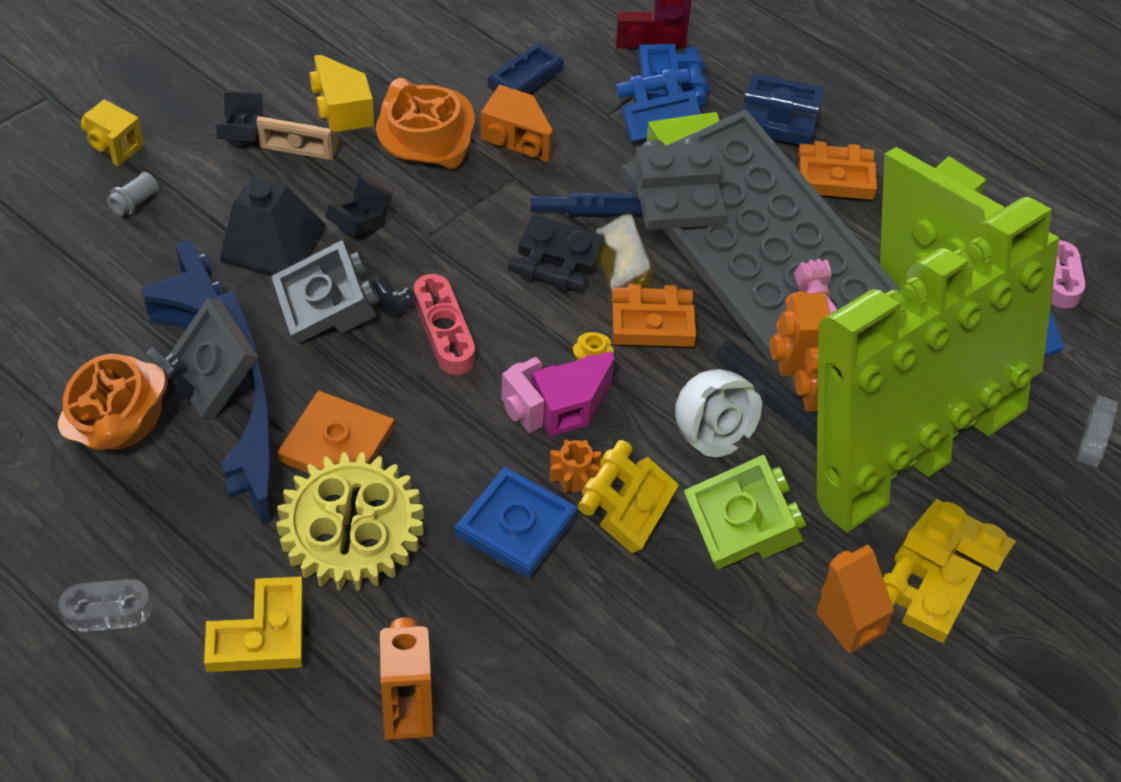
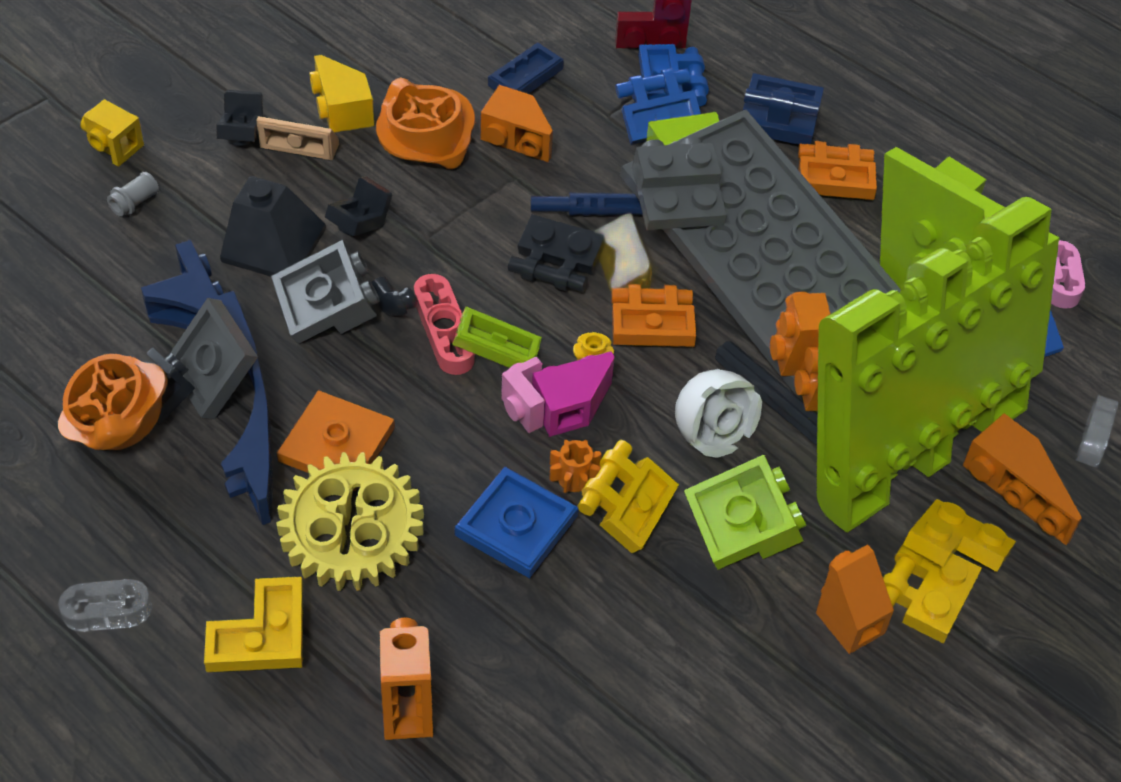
(495, 345): none -> lime tile
(814, 278): bright pink piece -> none
(1022, 473): none -> orange slope

